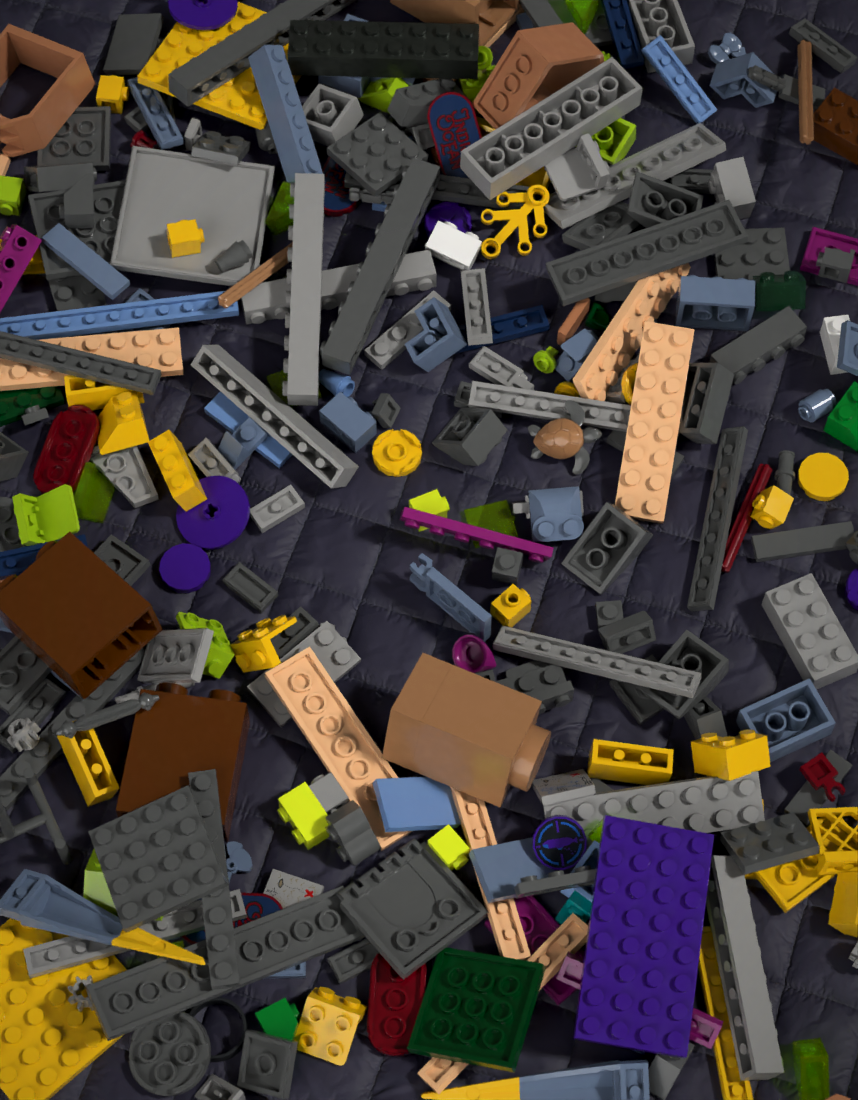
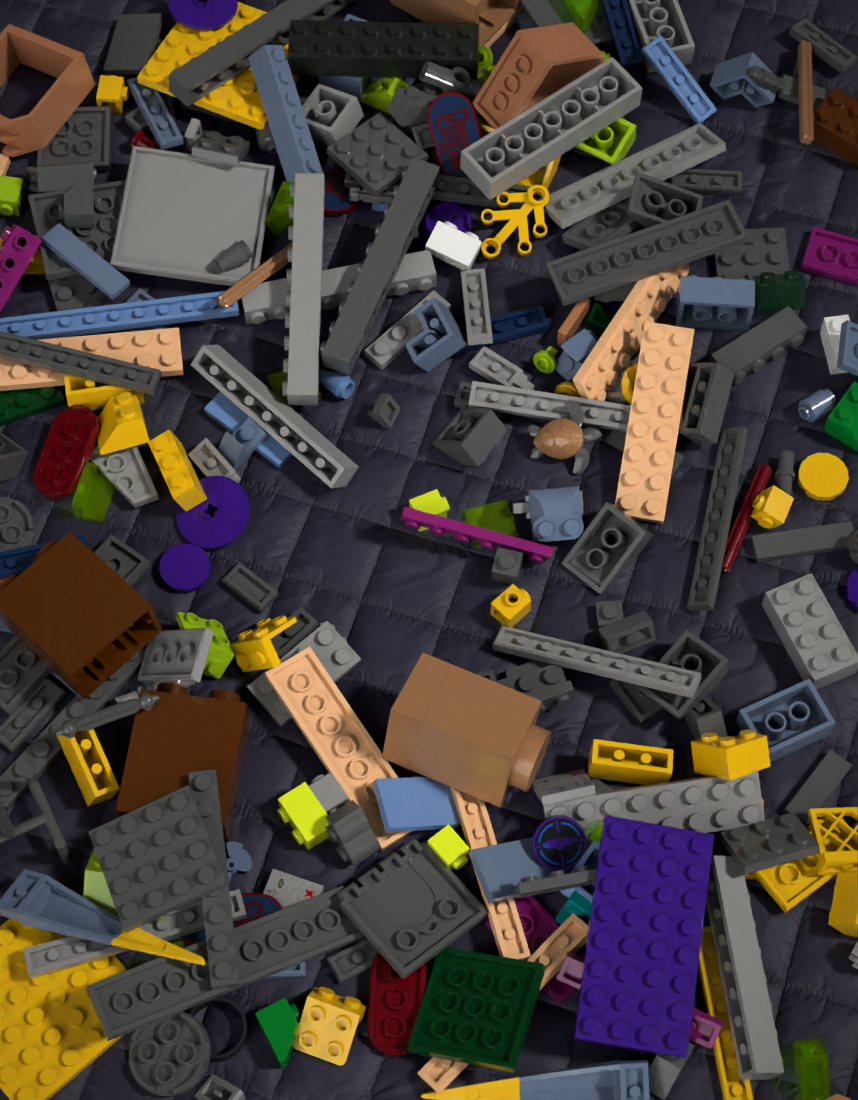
(23, 734): light grey gear -> none
(34, 414): dark grey plate -> none
(46, 516): lime bracket -> none
(79, 986): light grey gear -> none
(184, 238): yellow brick -> none
(267, 1064): dark grey tile -> none
(276, 508): light grey plate -> none
(348, 421): sand blue brick -> none
(397, 452): yellow tile -> none
(449, 80): none -> dark grey piece
(451, 598): sand blue tile -> none
(472, 654): magenta piece -> none
(578, 170): light grey bracket -> none
(729, 45): sand blue piece -> none
(731, 182): light grey brick -> none
(821, 774): dark red plate -> none
(835, 264): dark grey brick -> none

